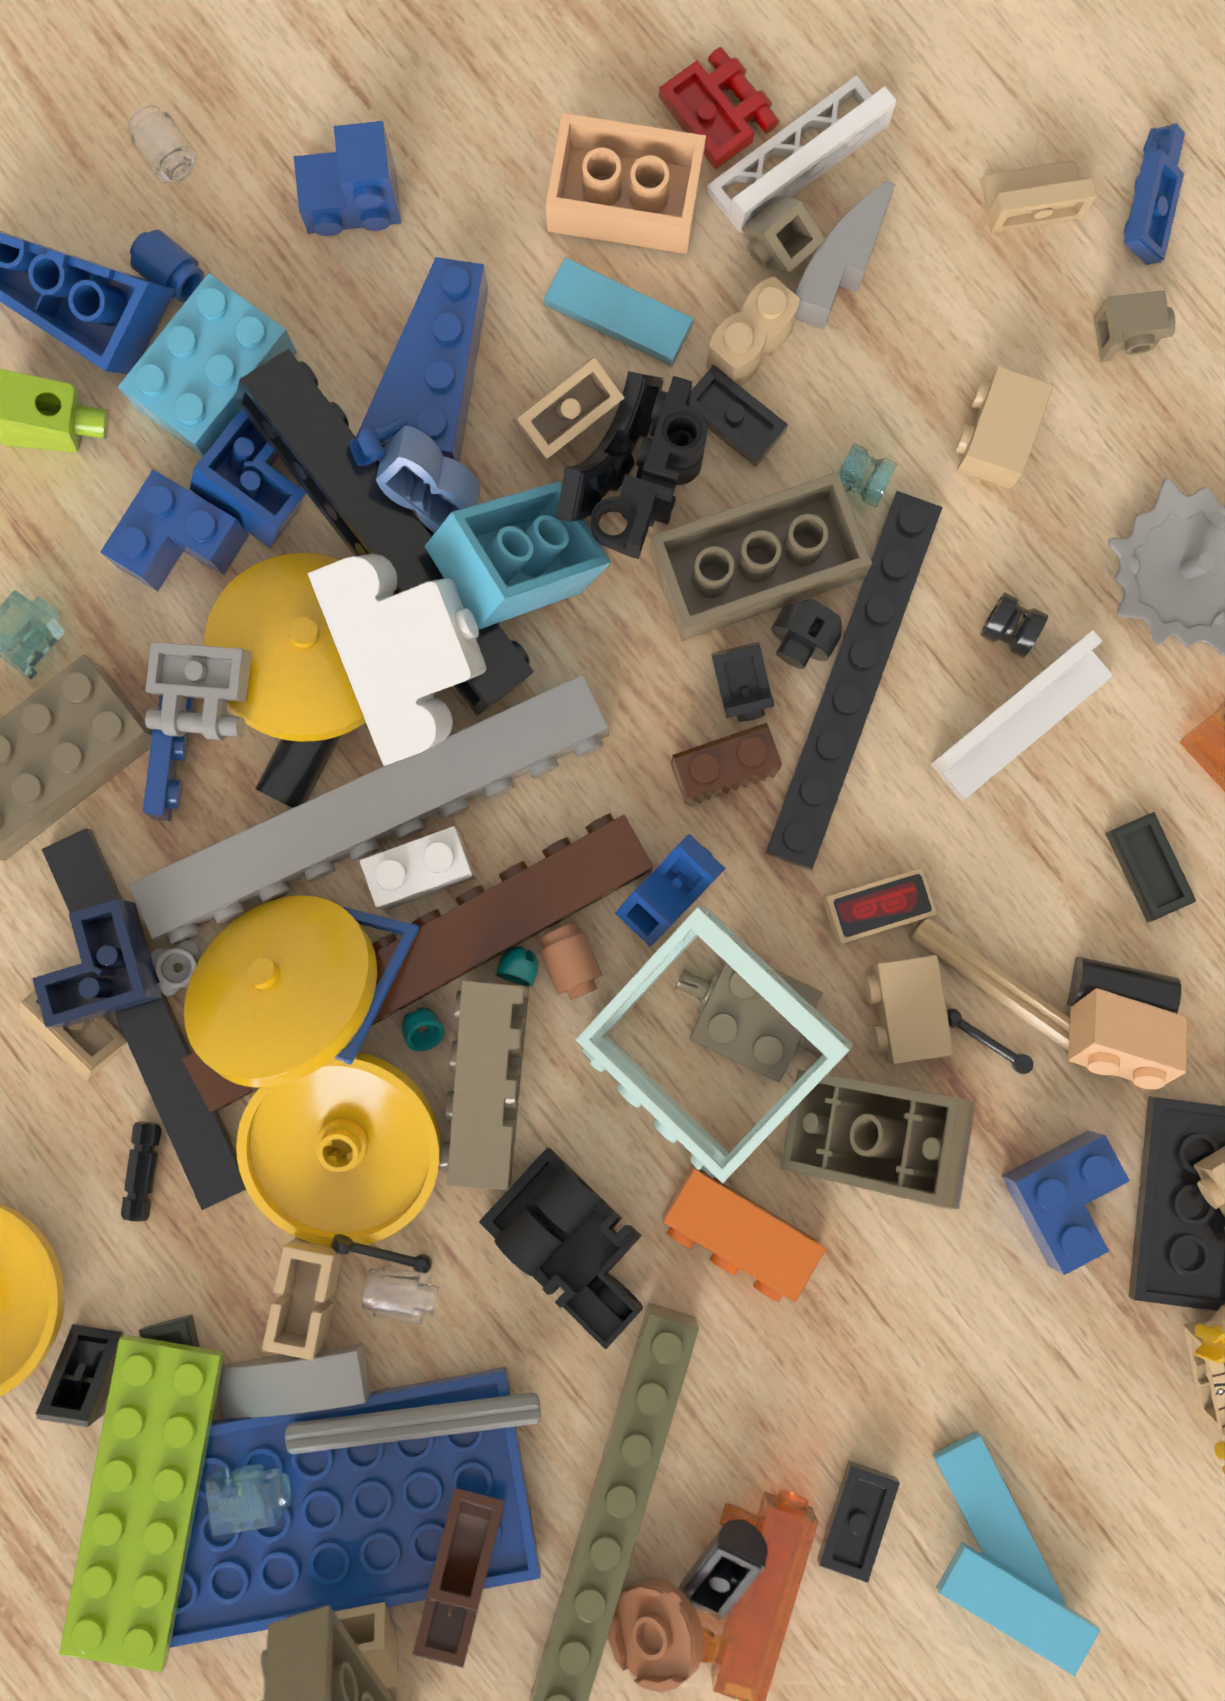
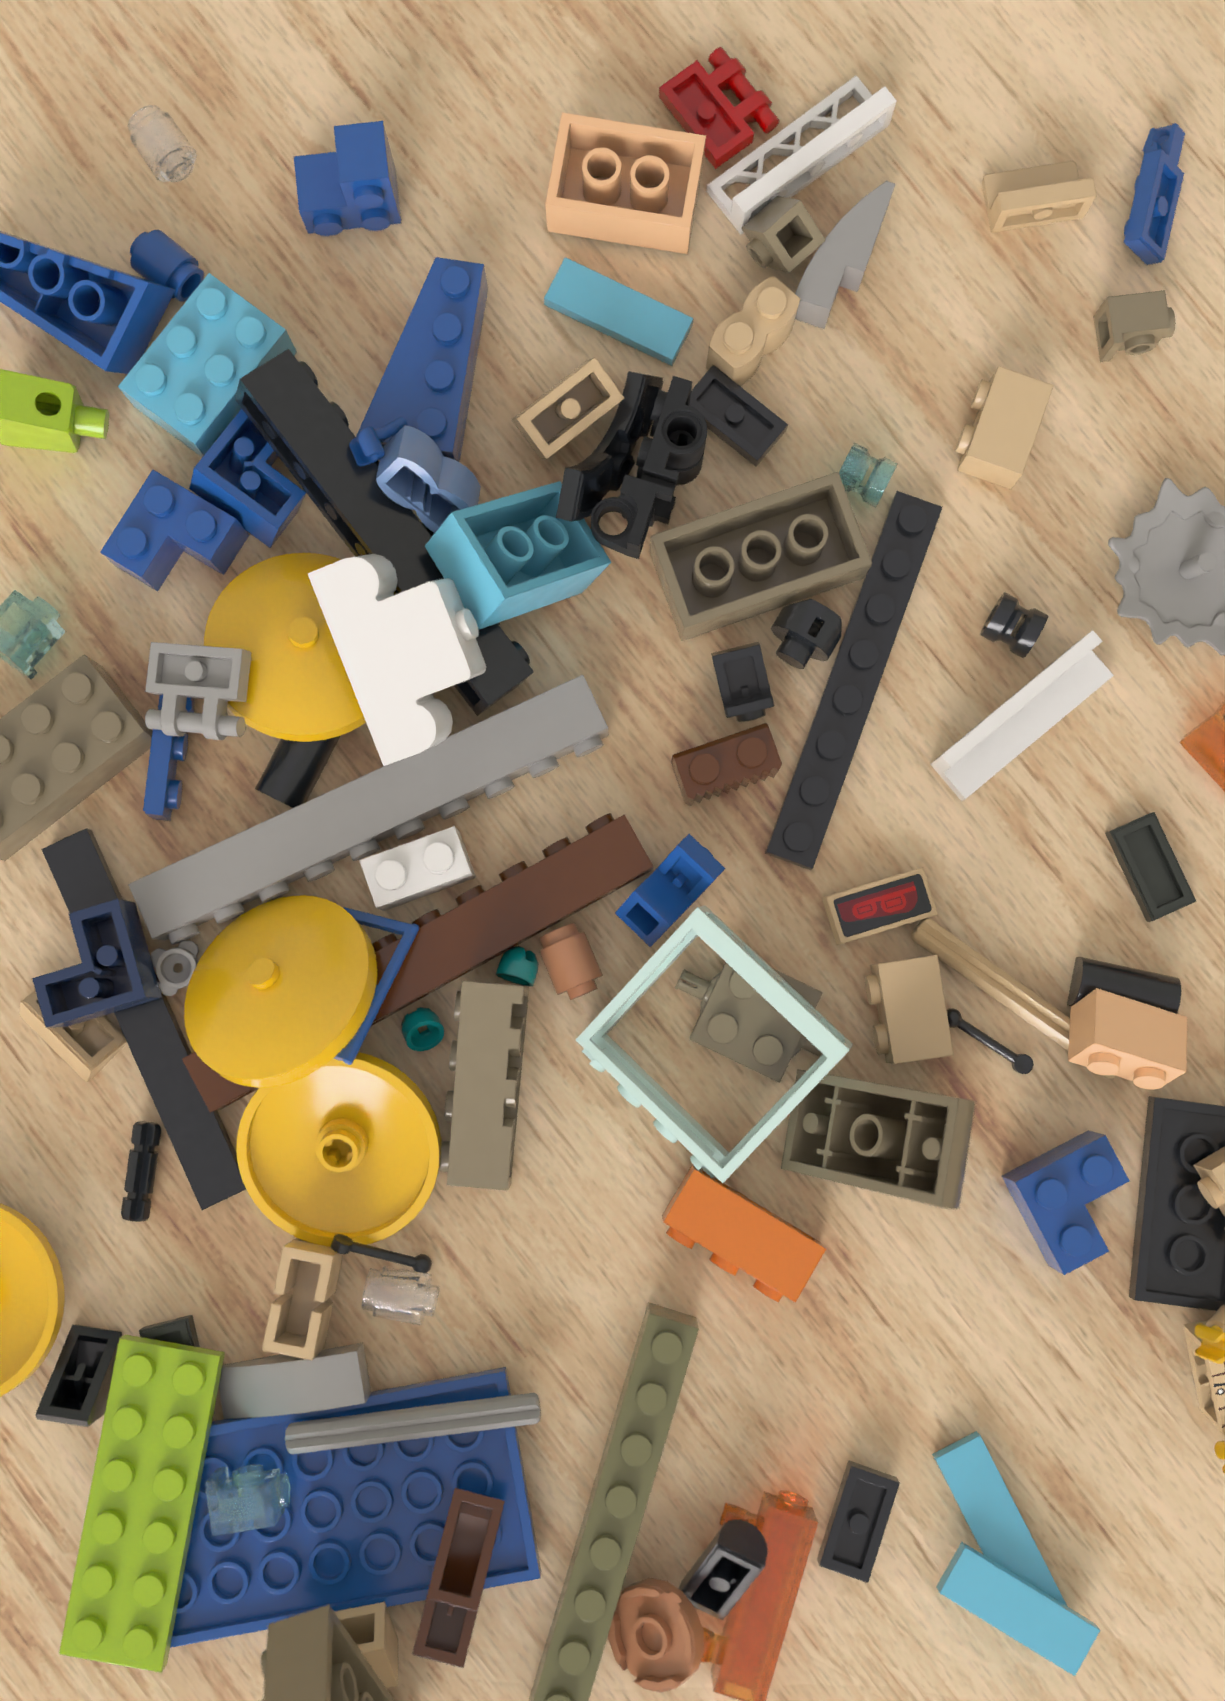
(566, 1239): black plate -> none

